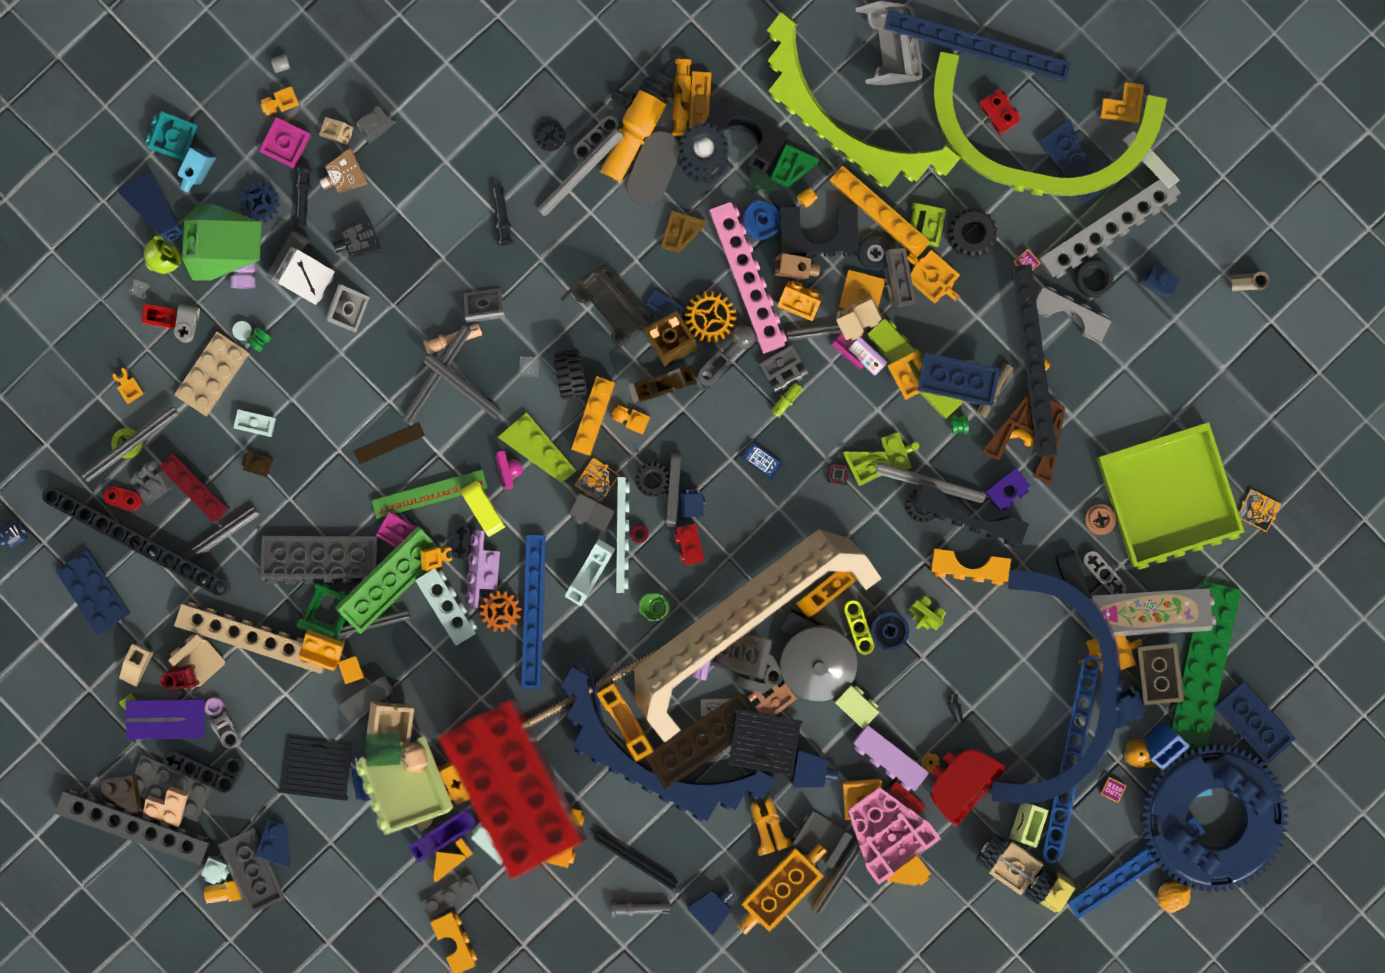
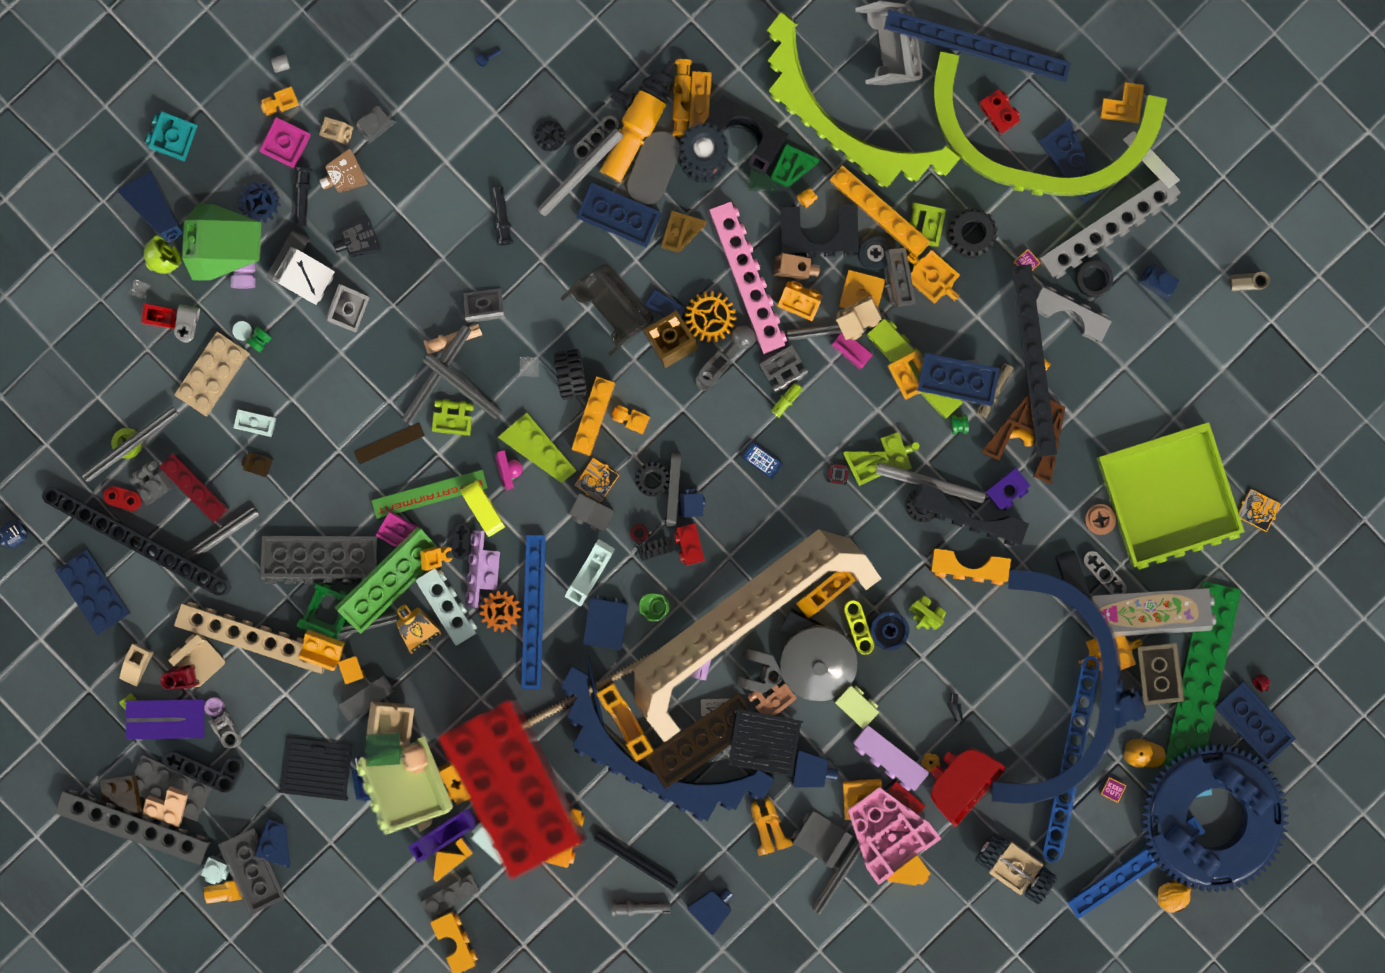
(130, 388): light orange plate -> none
(200, 163): medium azure torso -> none
(416, 628): none -> torso
(452, 423): none -> lime plate
(483, 60): none -> dark blue hand
(606, 622): none -> dark blue brick
(619, 215): none -> dark blue plate
(622, 543): light aqua plate -> none
(655, 548): none -> black tyre
(662, 384): dark brown arch -> none
(745, 656): dark grey plate -> none
(751, 222): blue plate -> none
(782, 889): light orange brick -> none
(867, 356): slope -> none
(1028, 824): yellowish green brick -> none
(1059, 893): light yellow torso -> none
(1165, 745): blue torso -> none
(1261, 682): none -> dark red plate

